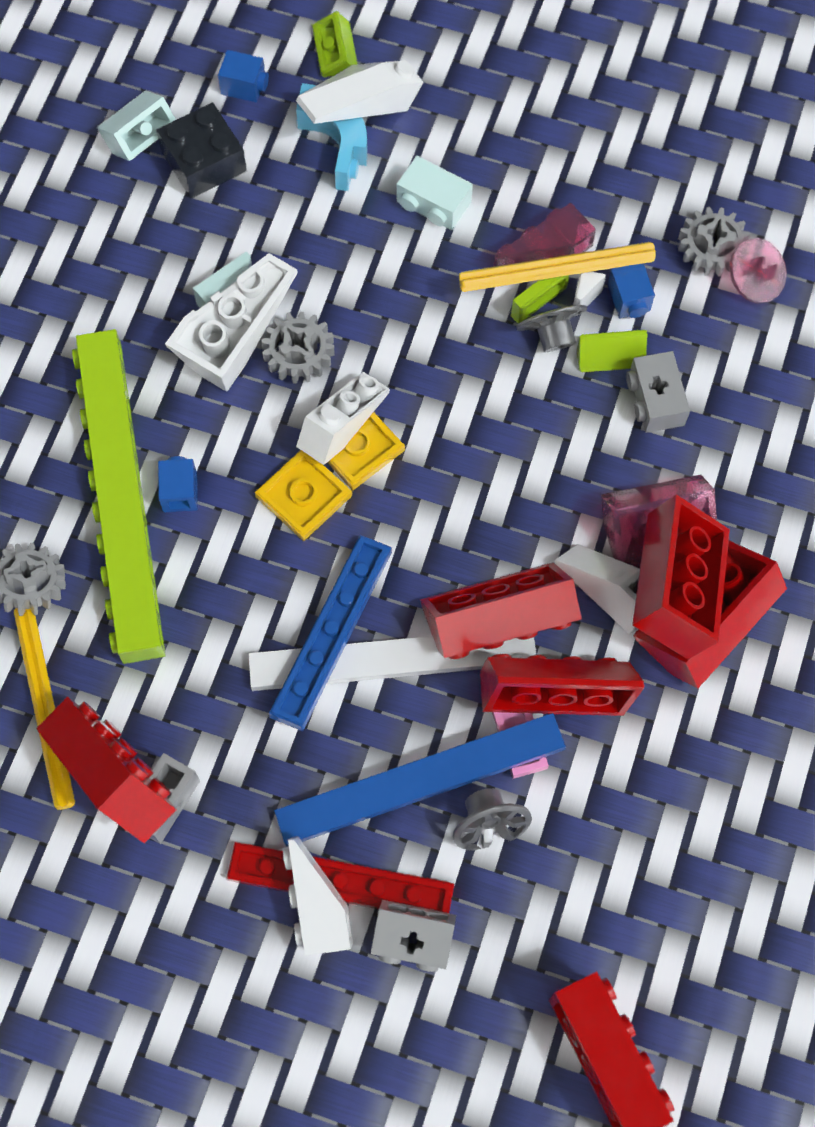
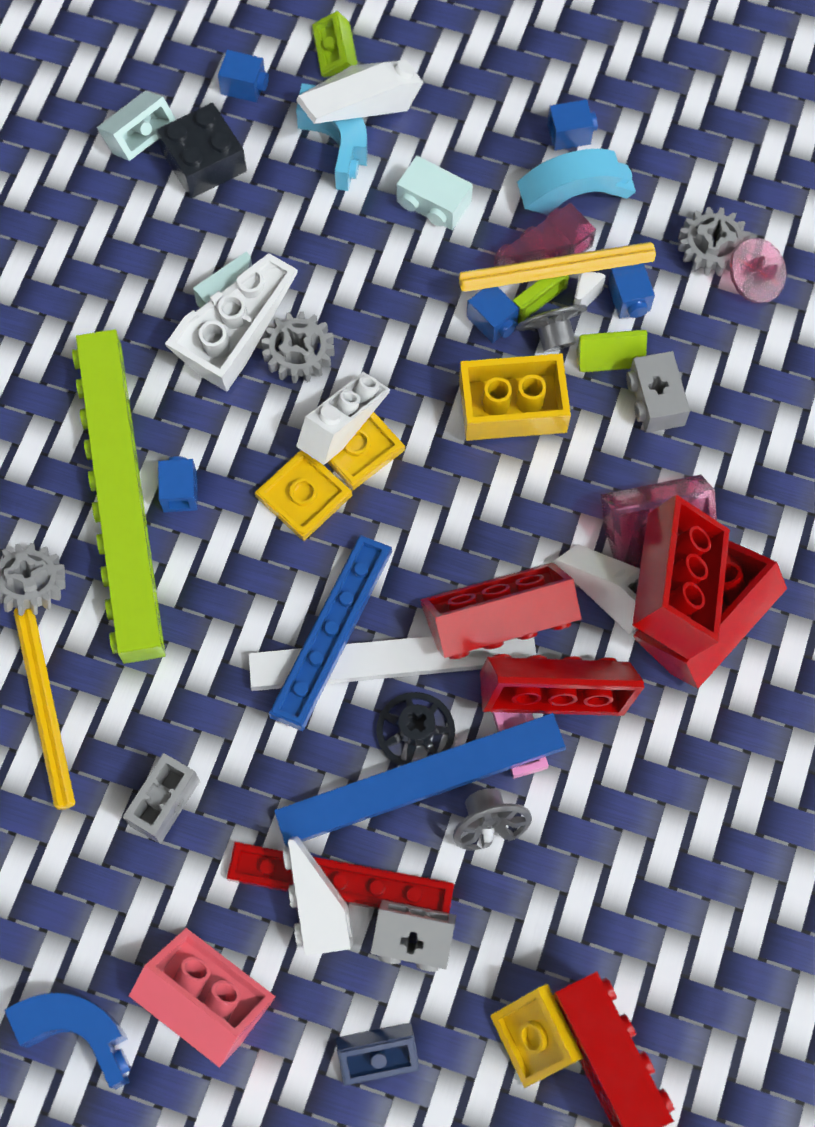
(65, 1013): none -> blue arch
(107, 768): red brick -> none
(201, 996): none -> coral slope
(377, 1054): none -> dark blue slope
(414, 725): none -> black wheel
(493, 313): none -> blue brick
(514, 397): none -> yellow brick
(536, 1036): none -> yellow plate
(571, 124): none -> blue brick
(573, 175): none -> medium azure arch

